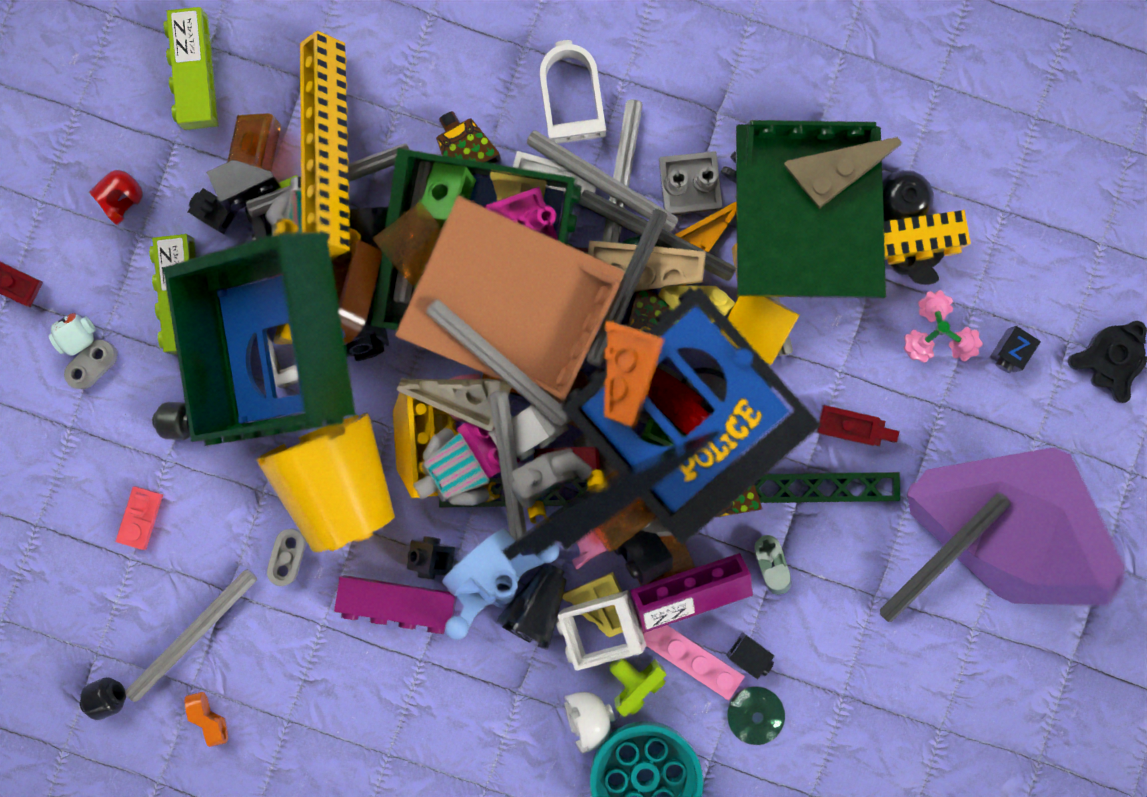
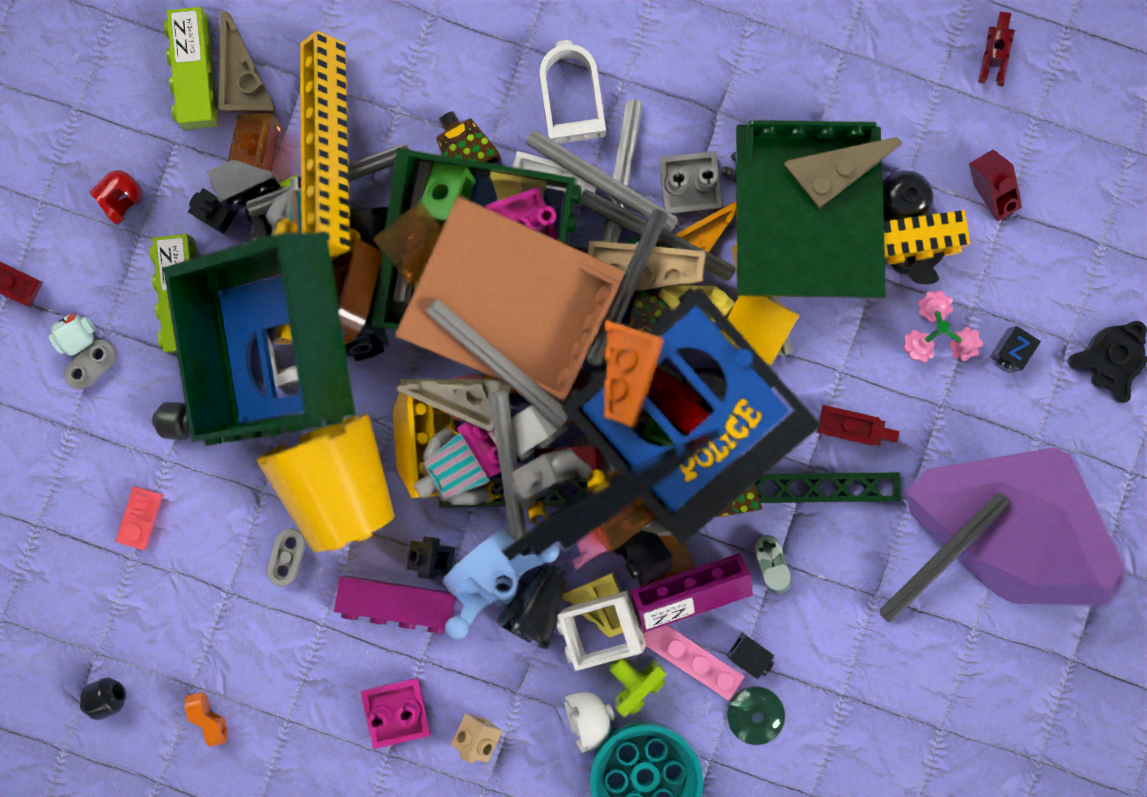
(190, 635): light grey axle -> none
(239, 81): none -> dark tan wing
(395, 713): none -> dark pink plate
(476, 738): none -> tan brick
(996, 184): none -> dark red slope
(1000, 38): none -> dark red hinge

